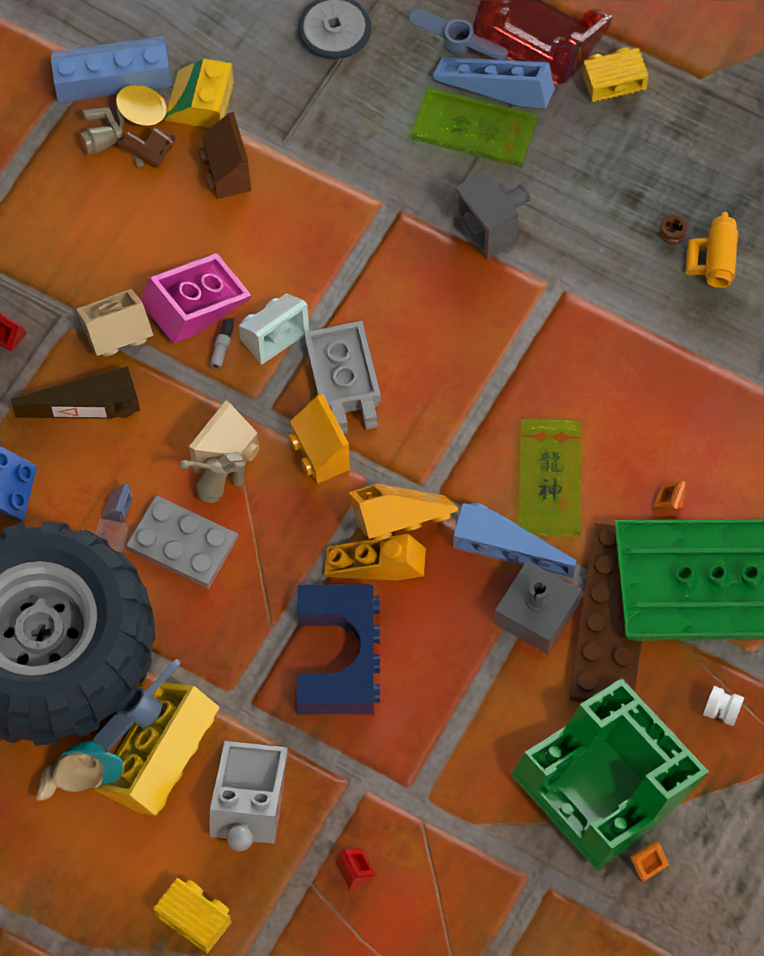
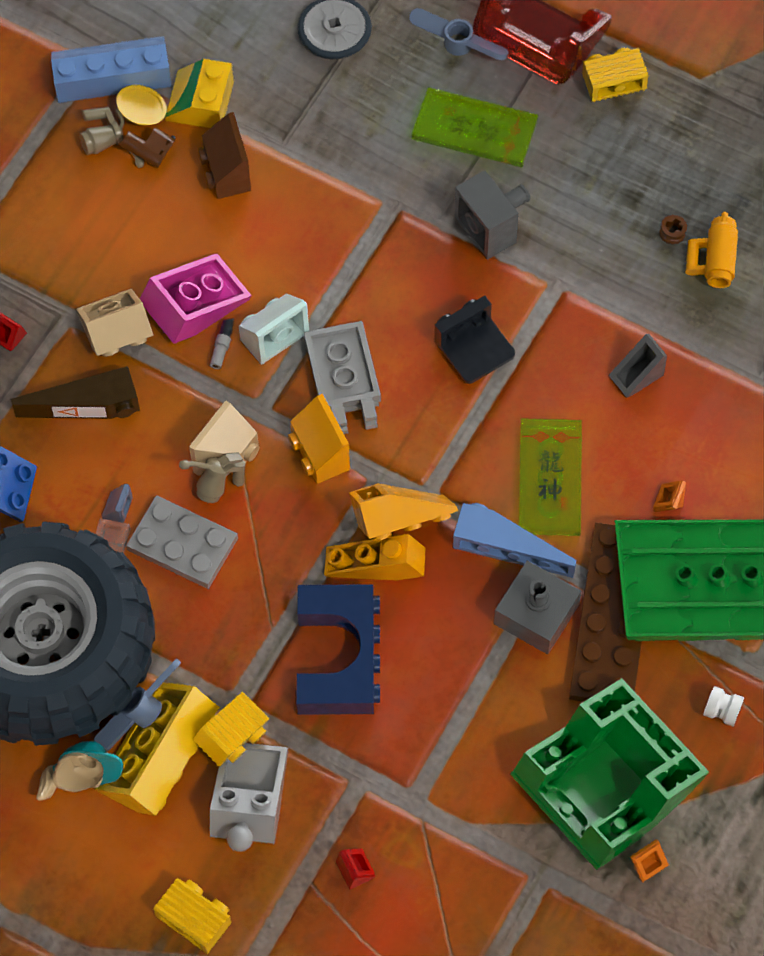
(231, 729): none -> yellow brick
(473, 340): none -> black bracket
(508, 81): medium blue slope -> none
(640, 367): none -> dark grey slope

